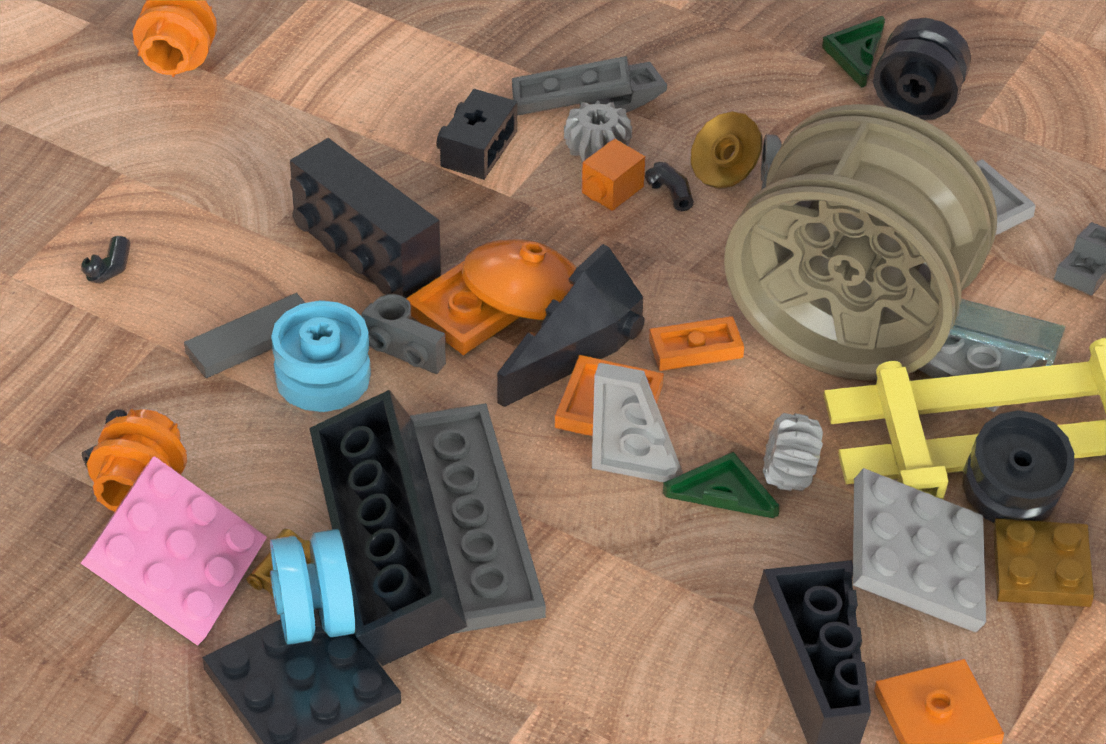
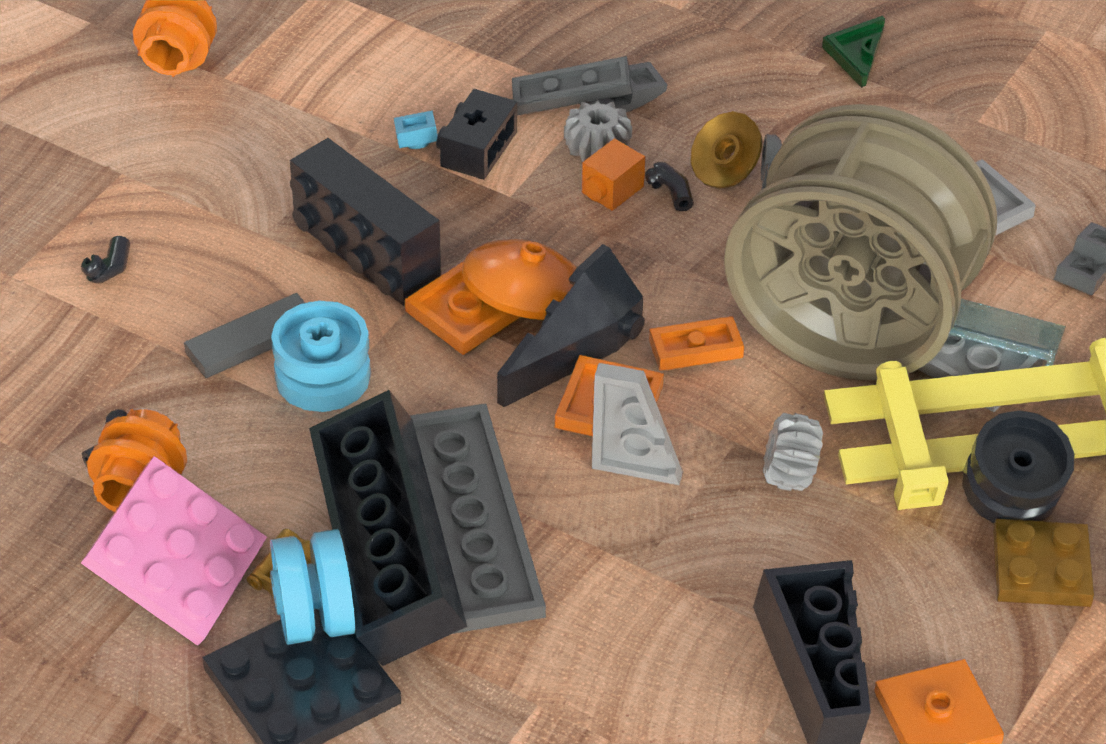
(399, 336): dark grey plate -> none
(416, 130): none -> medium azure plate
(723, 485): dark green tile -> none
(919, 550): light grey plate -> none
(922, 68): black wheel -> none

